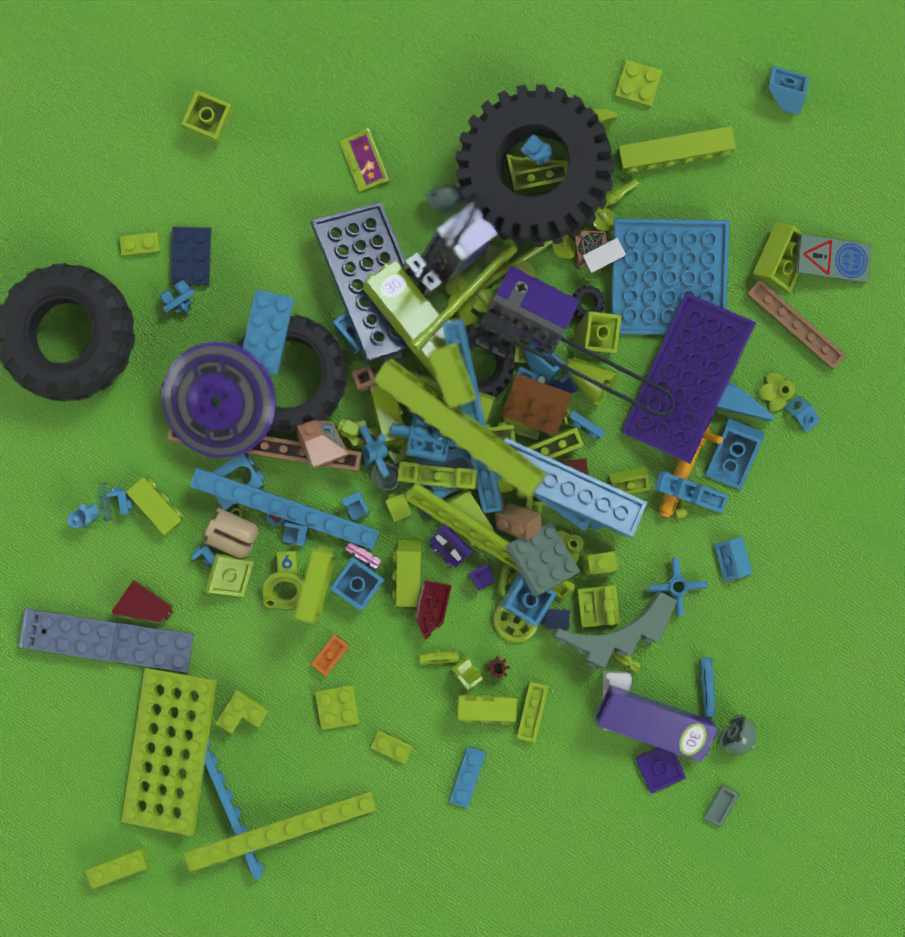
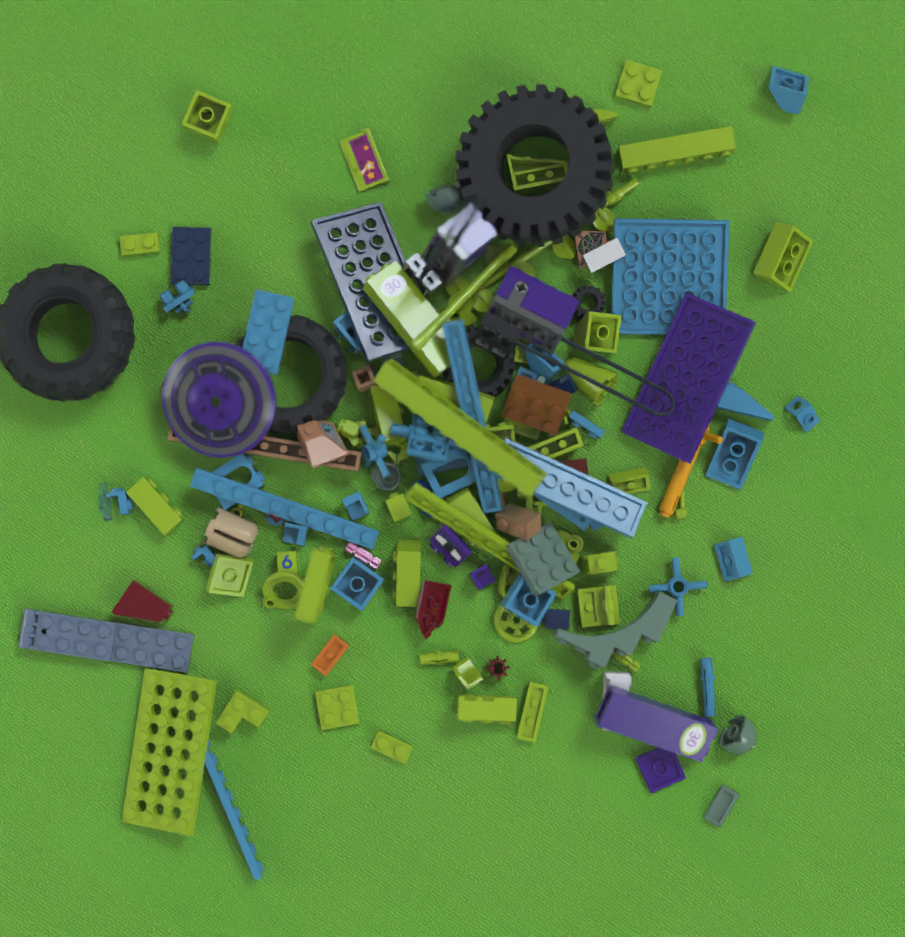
(82, 516): dark azure hips -> none
(118, 867): lime brick -> none
(279, 831): lime plate -> none
(437, 476): lime slope -> none
(452, 375): lime brick -> none
(467, 777): dark azure plate -> none
(537, 150): dark azure bracket -> none
(691, 492): dark azure slope -> none
(773, 391): lime plate -> none
(796, 324): medium nougat plate -> none
(833, 258): sand green tile -> none

